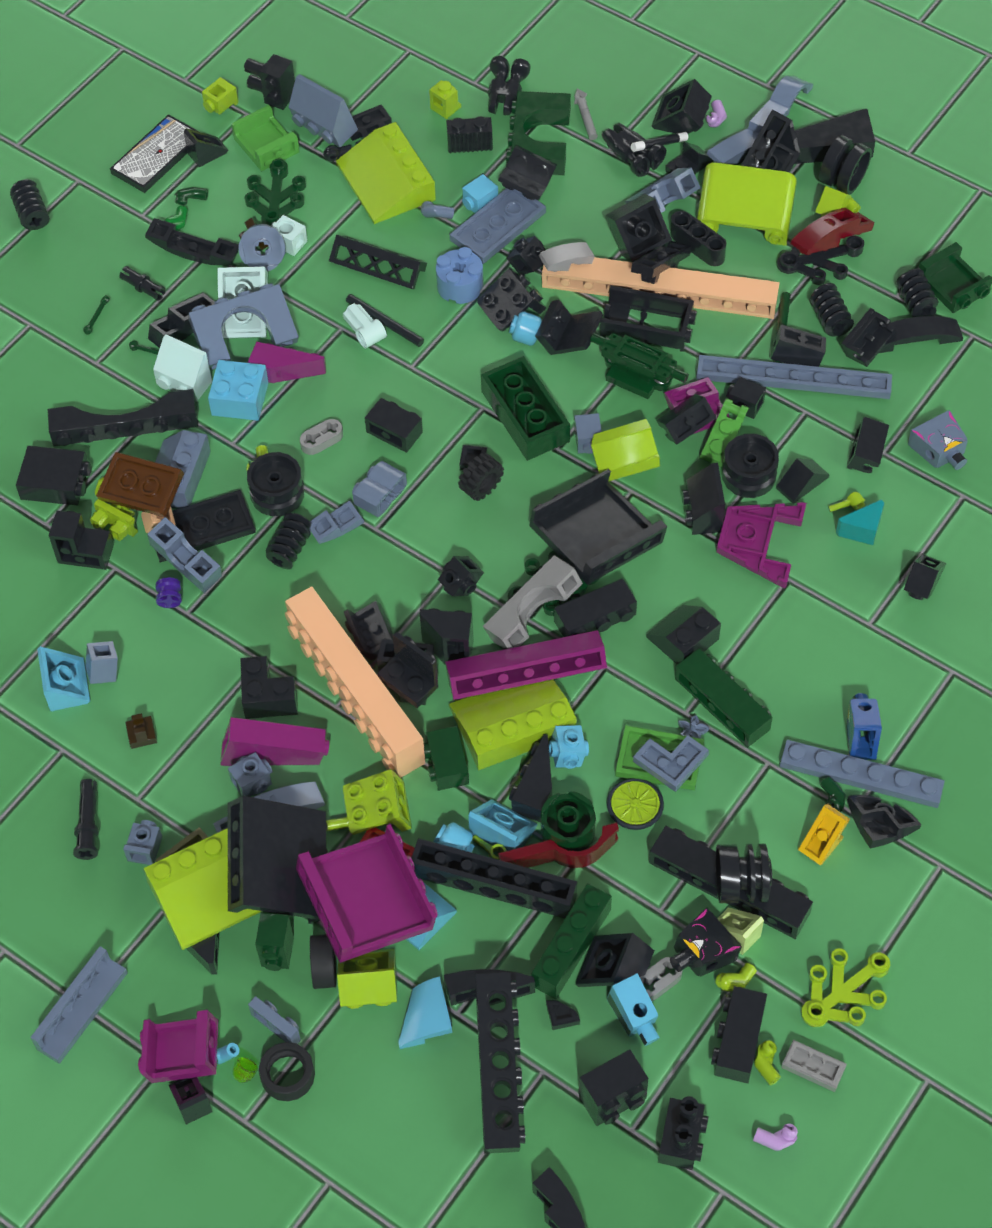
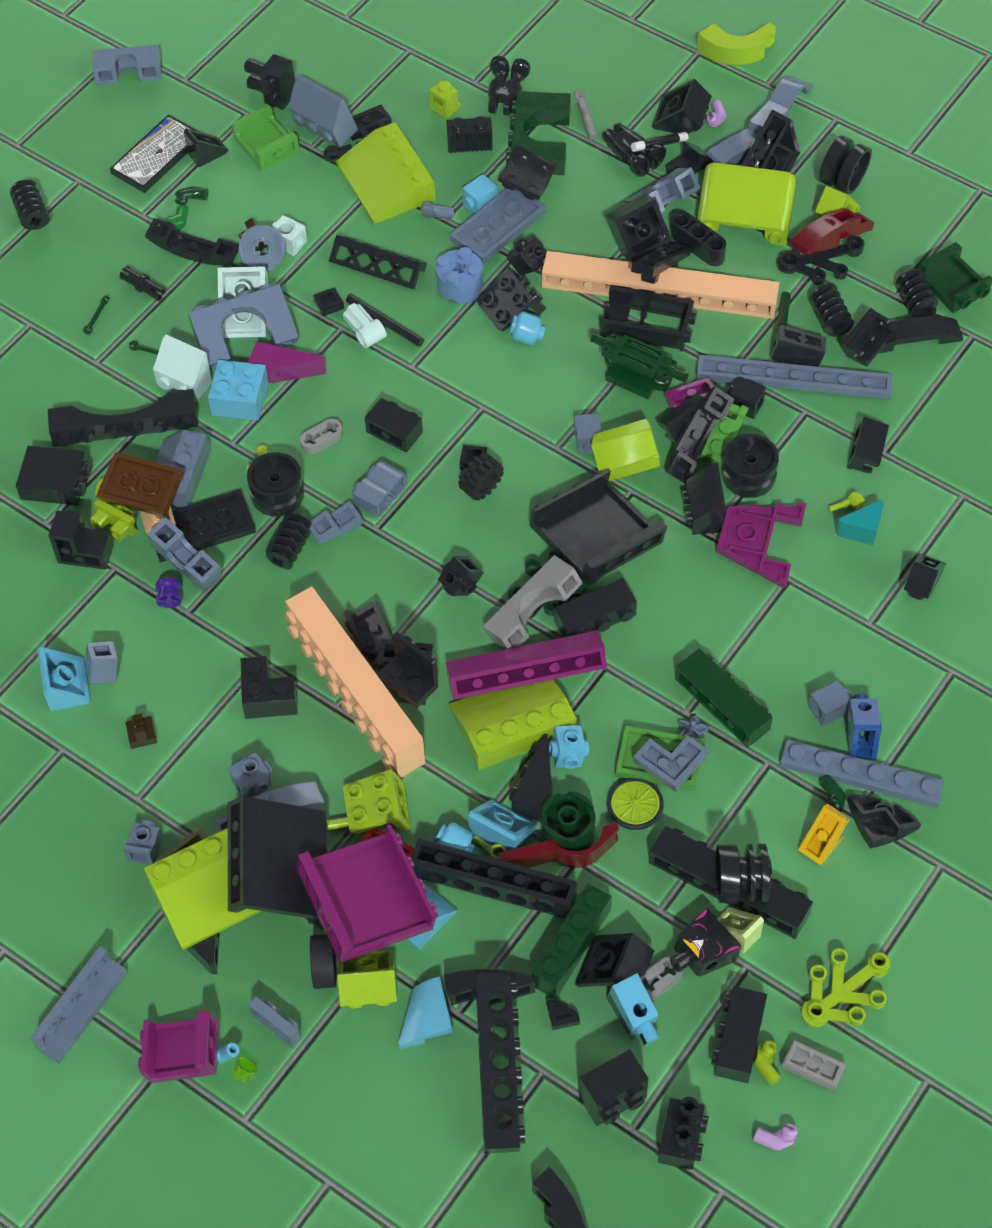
(86, 830): black pin -> none
(111, 62): none -> sand blue arch
(176, 322): black slope -> none
(190, 1099): black slope -> none
(219, 96): lime brick -> none
(273, 741): magenta slope -> none
(274, 941): dark green brick -> none
(278, 171): dark green plant -> none
(283, 1050): black tyre -> none
(328, 302): none -> black tile
(447, 758): dark green brick -> none
(448, 633): black slope -> none
(525, 408): dark green brick -> none
(560, 257): light grey slope -> none
(566, 332): black bracket -> none
(685, 632): black slope -> none
(696, 432): none -> black slope
(727, 981): lime arm -> none
(735, 49): none -> lime arch
(801, 479): black slope -> none
(816, 139): black slope -> none
(830, 703): none -> sand blue brick
(940, 441): sand blue torso -> none

